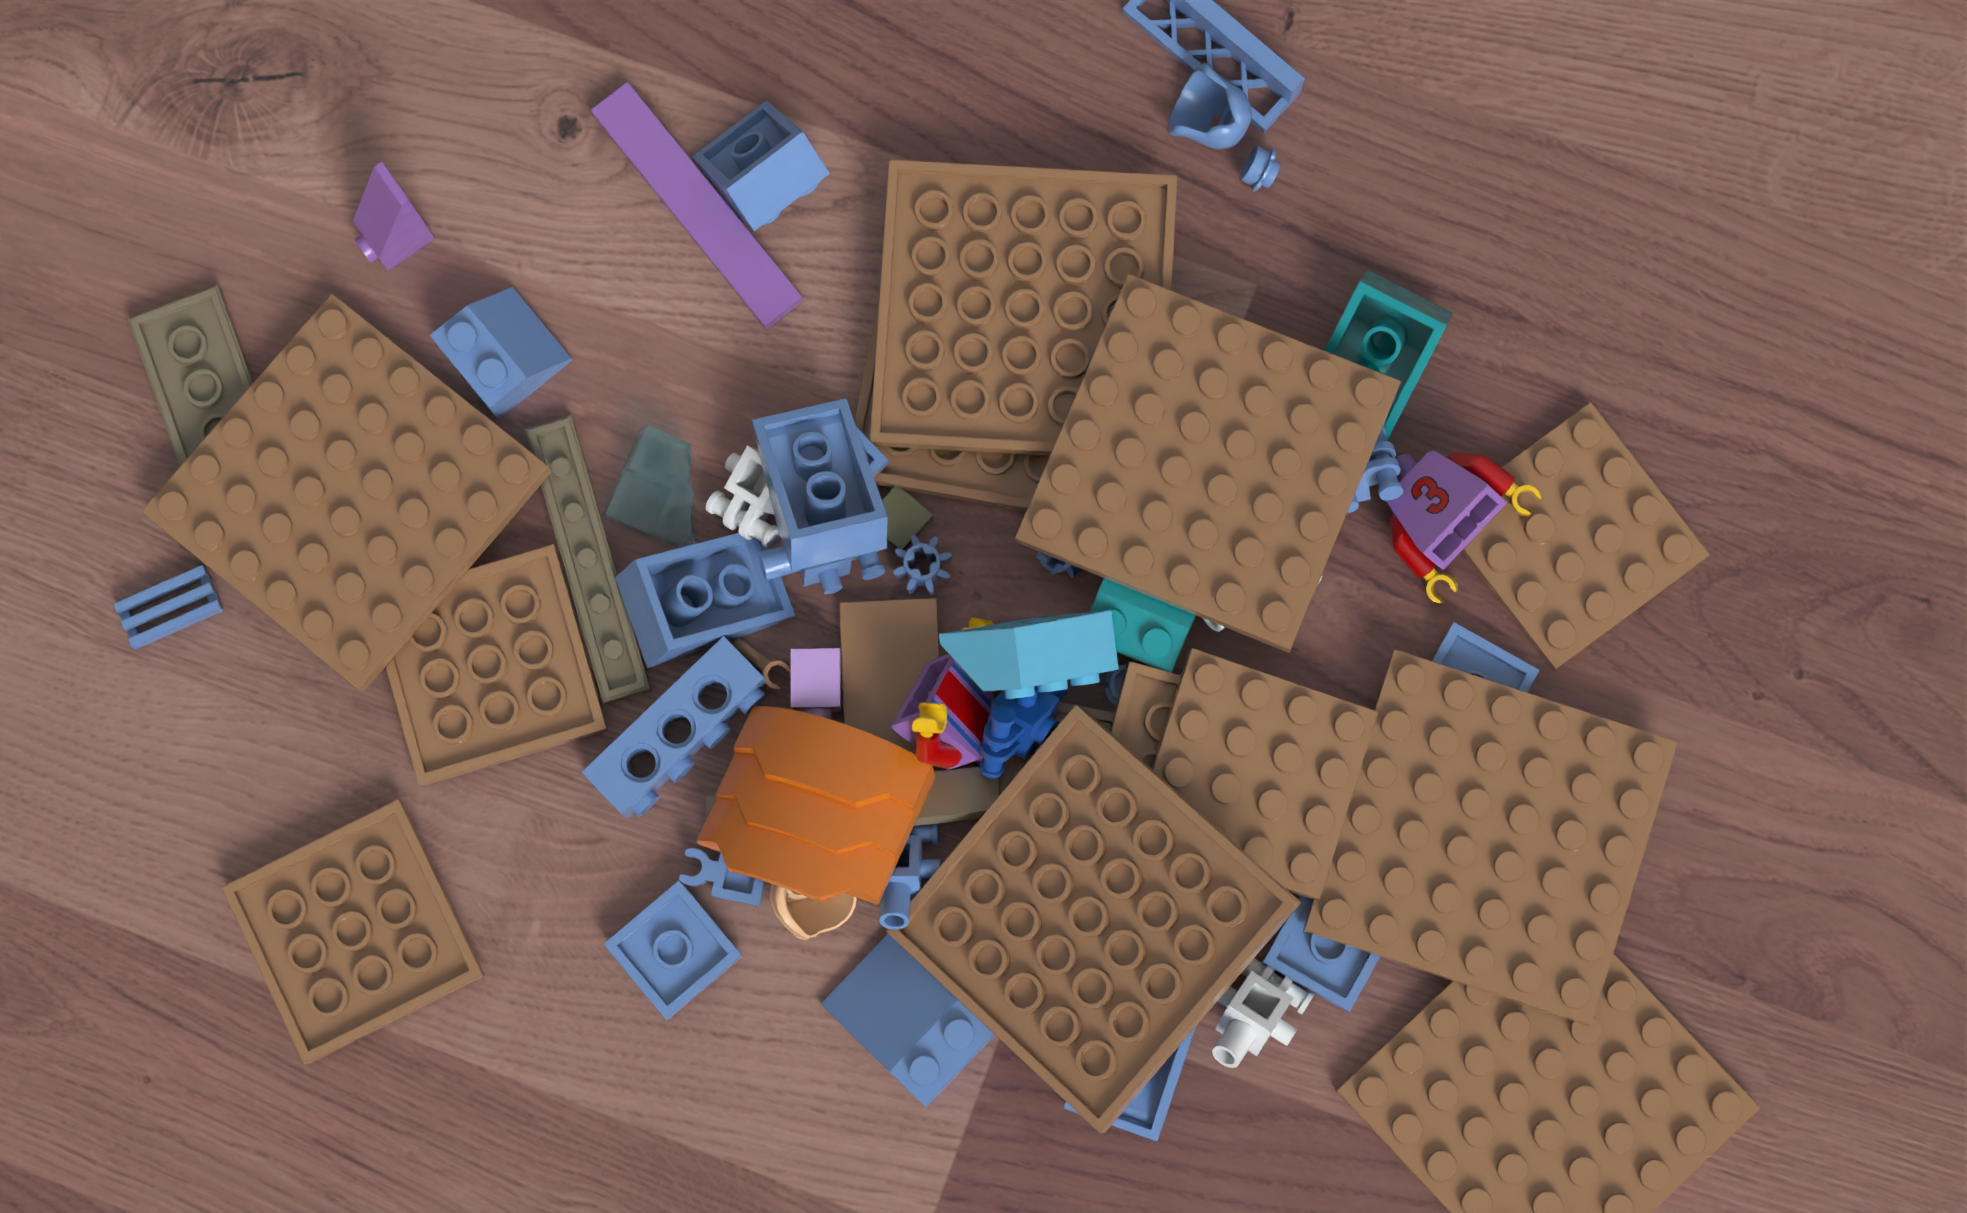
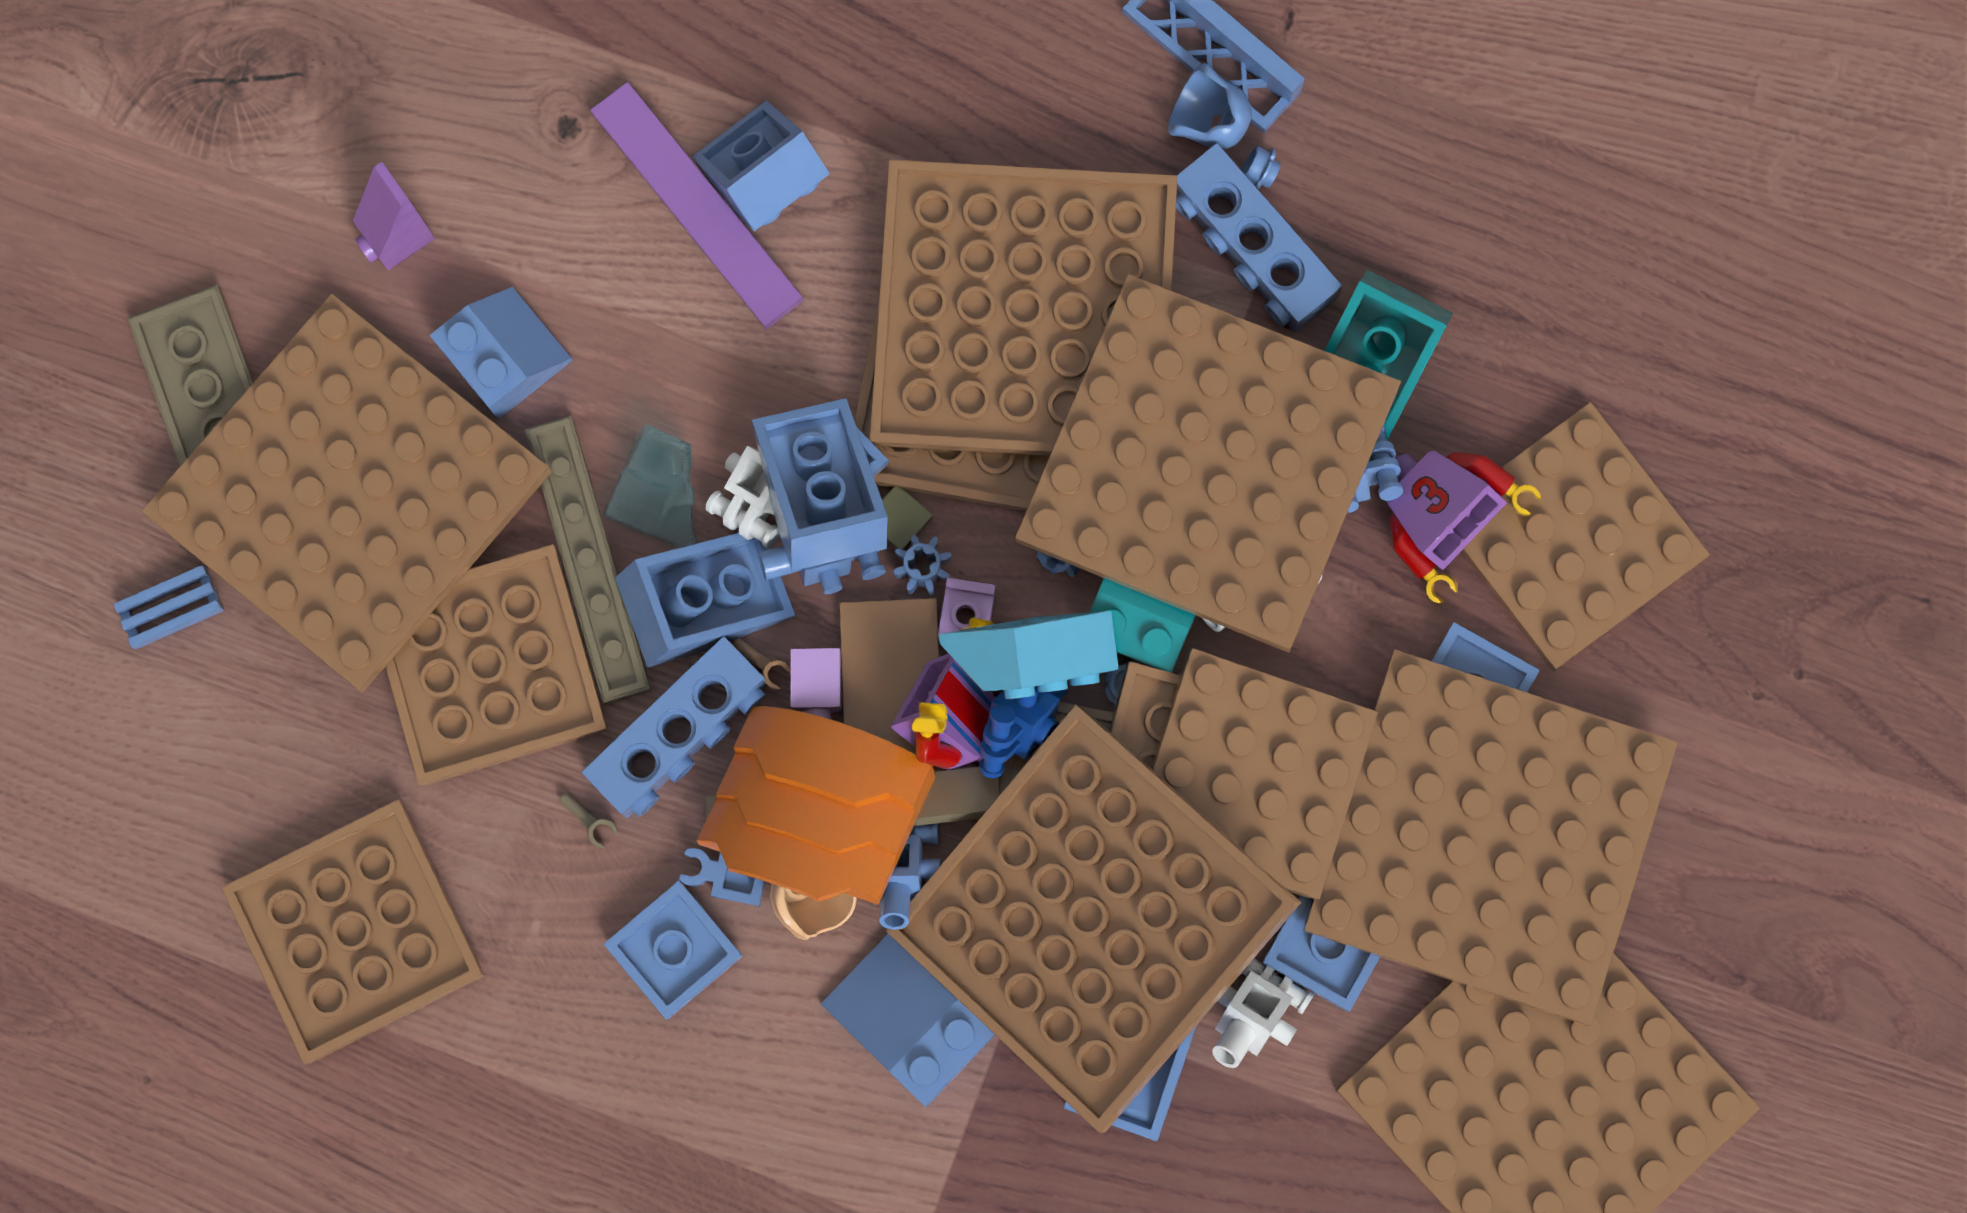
(587, 818): none -> dark tan hand
(965, 594): none -> lavender brick
(1218, 176): none -> medium blue brick

